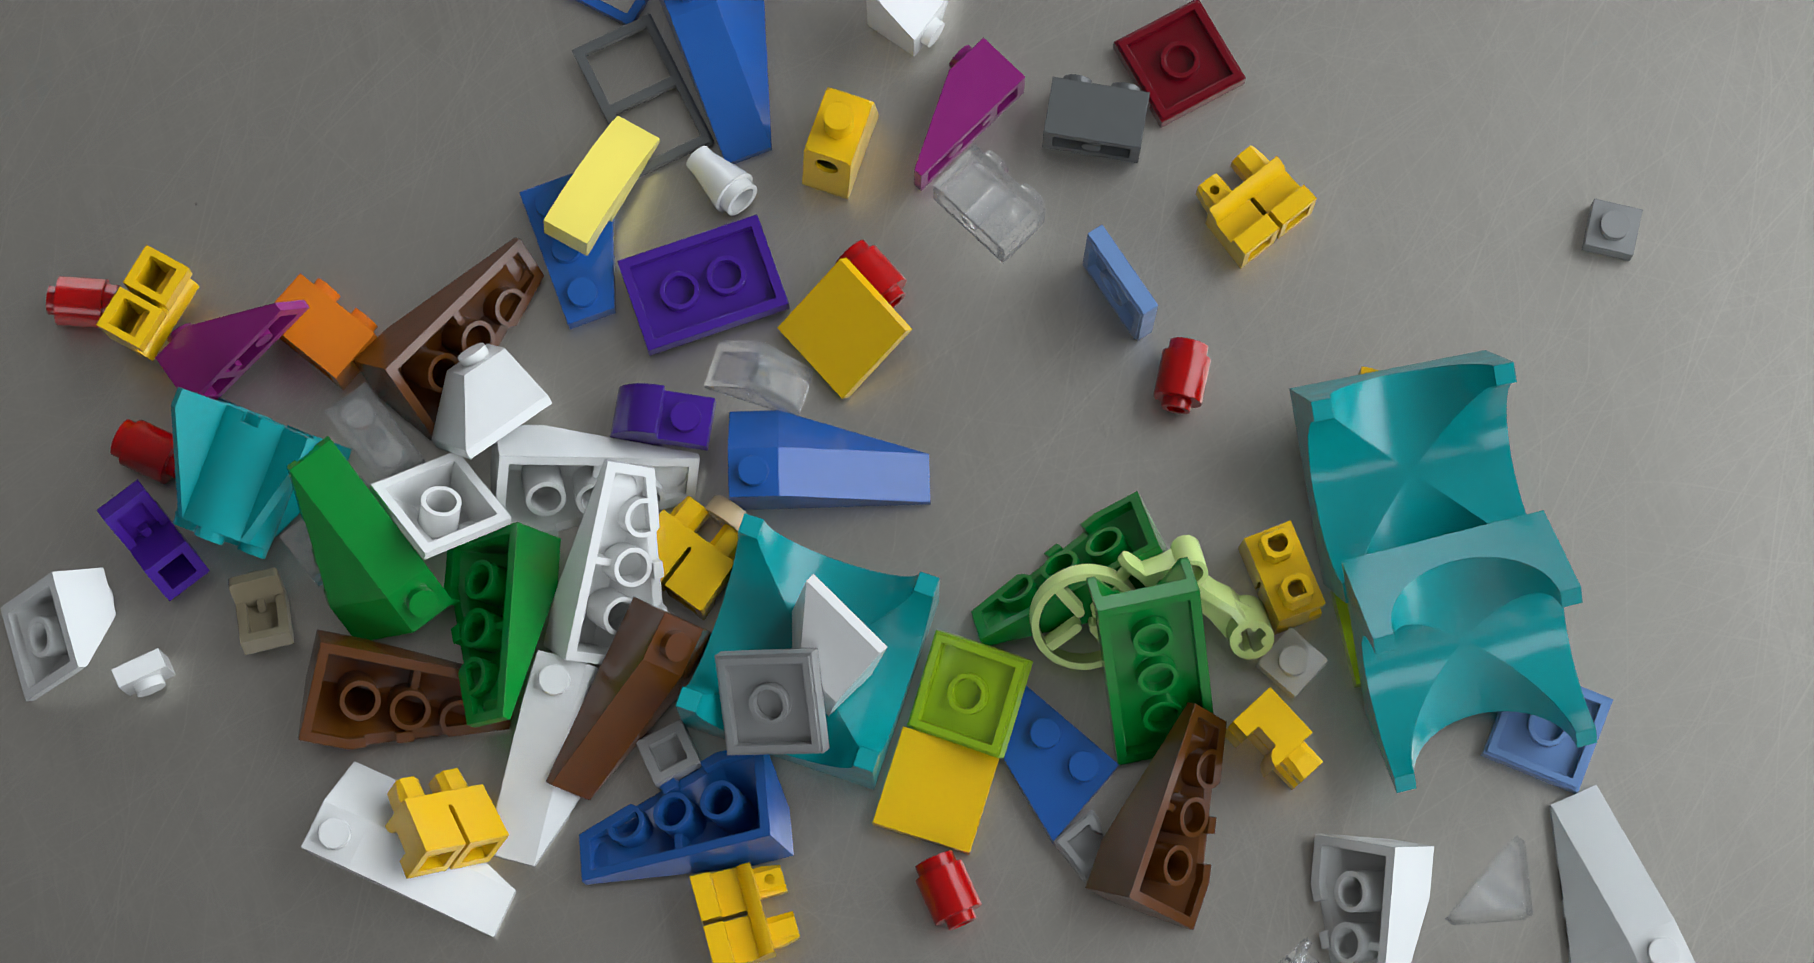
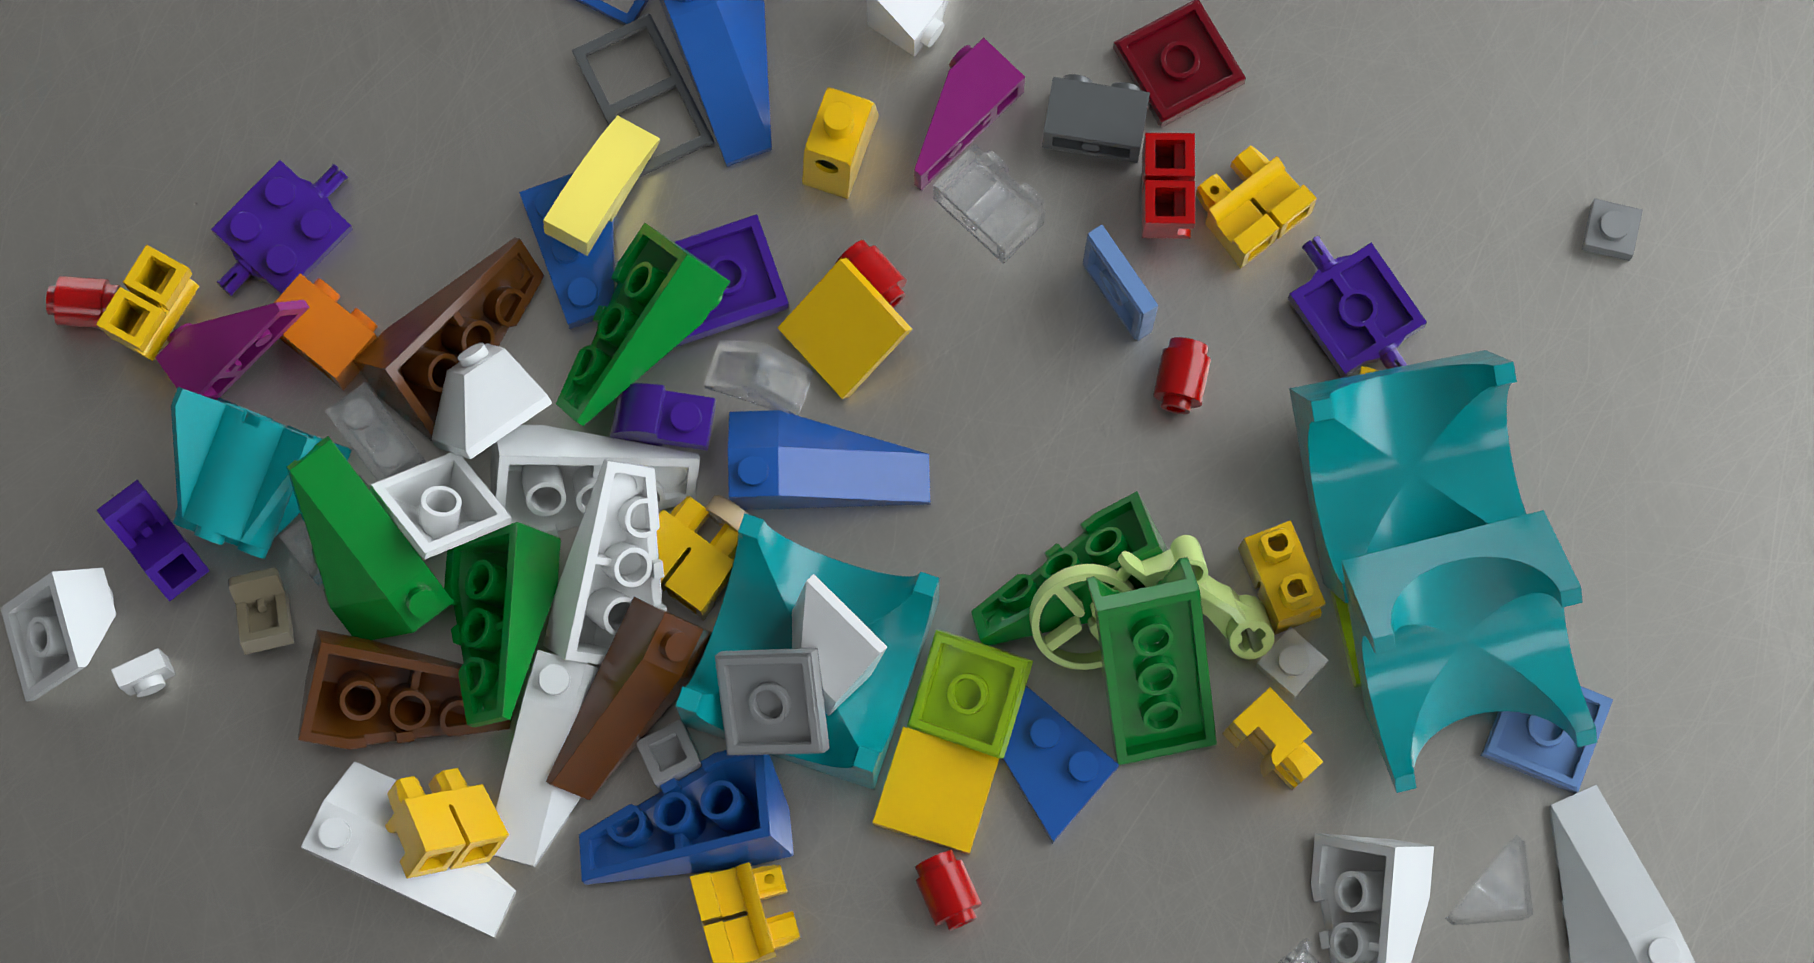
(145, 450): red brick -> none
(281, 228): none -> dark purple plate
(654, 307): none -> green wedge
(723, 182): white cone -> none
(1081, 843): light grey tile -> none
(1159, 837): reddish brown wedge -> none
(1168, 185): none -> red hips
(1356, 308): none -> dark purple plate

